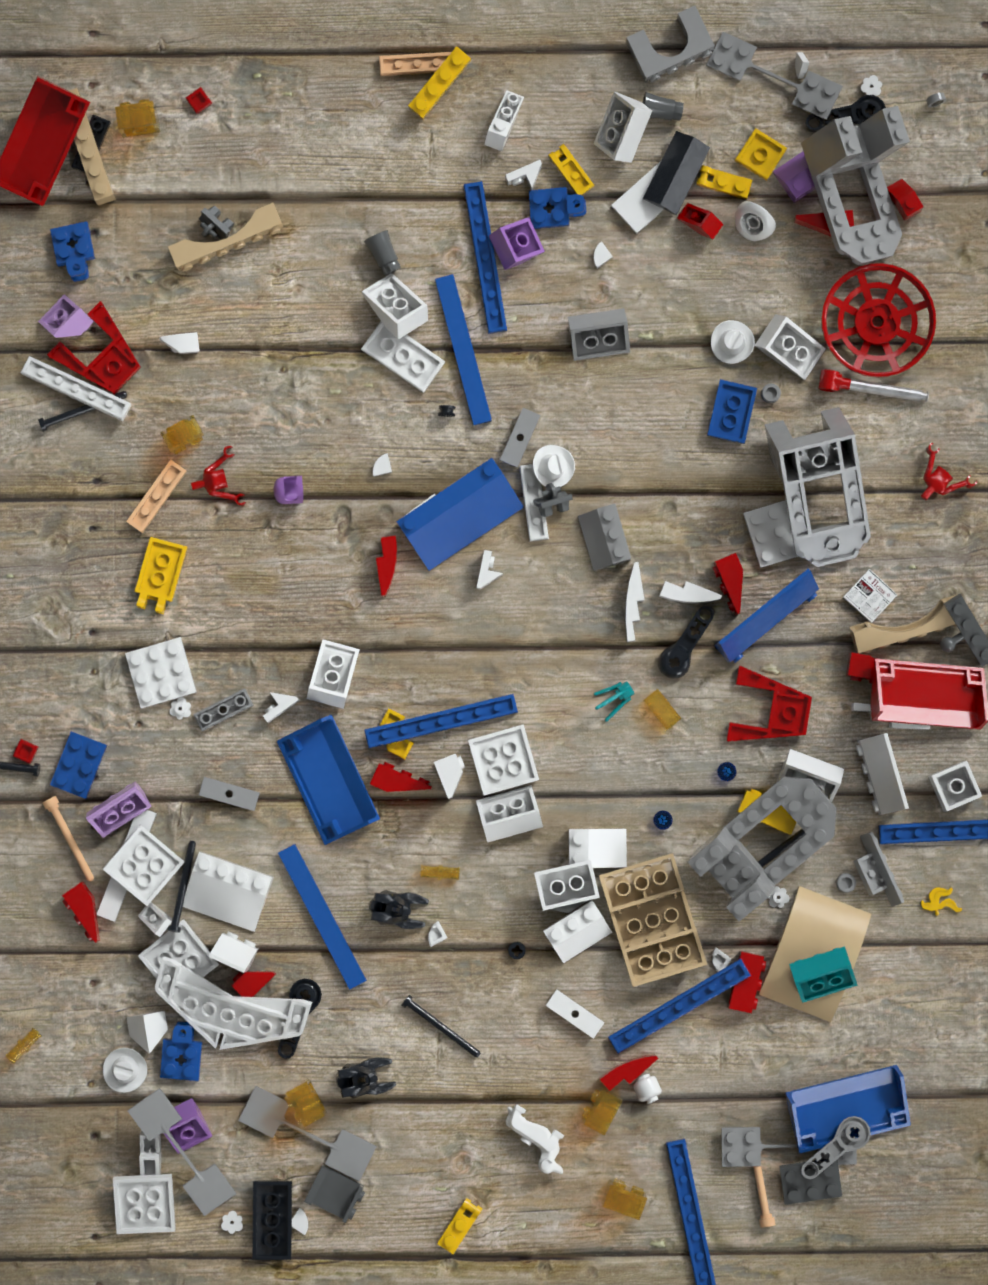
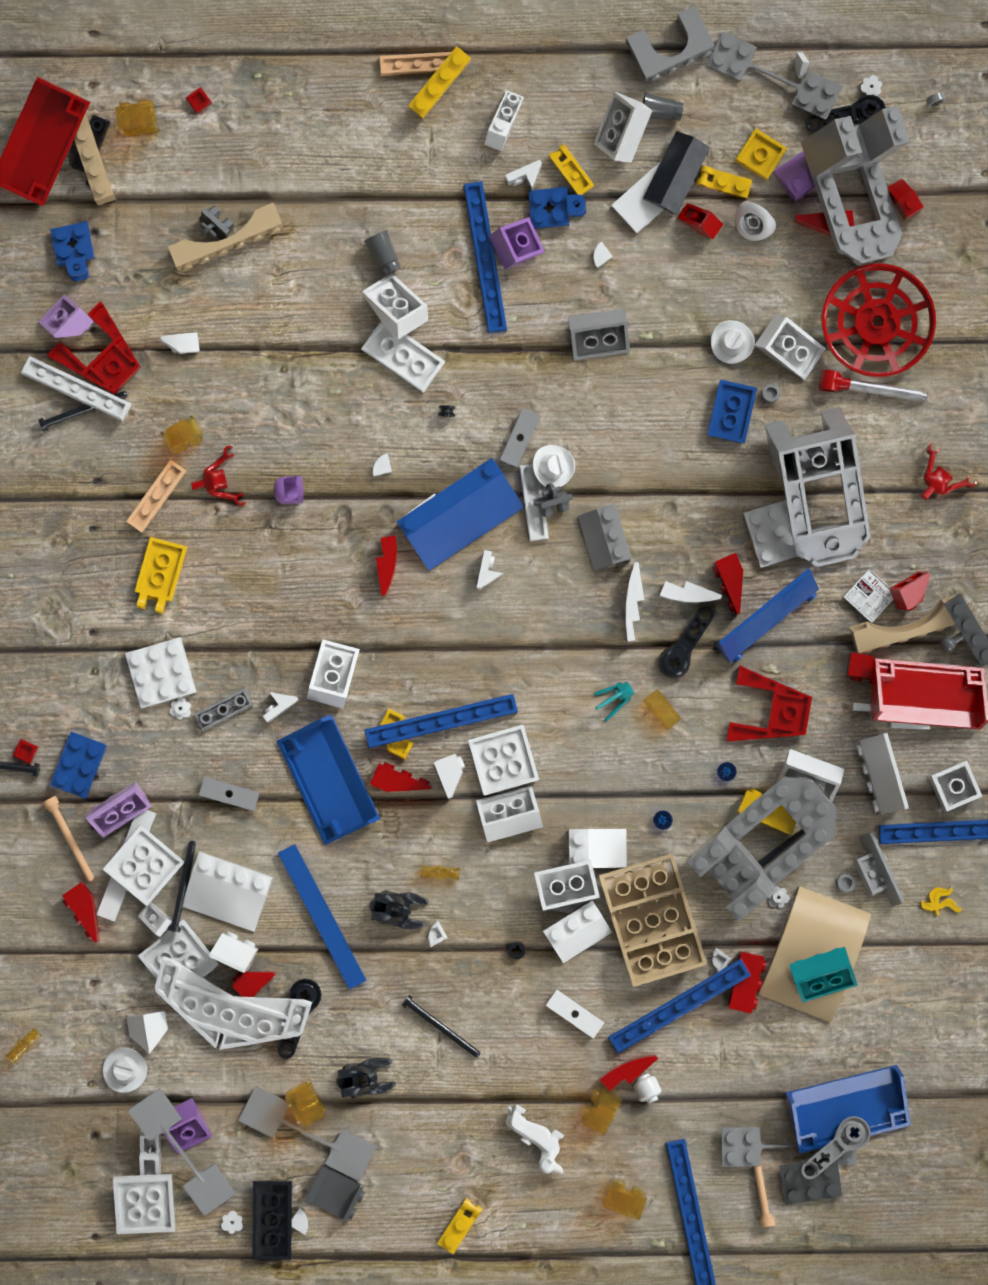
(183, 1045): blue plate -> none
(463, 349): blue tile -> none
(910, 591): none -> slope

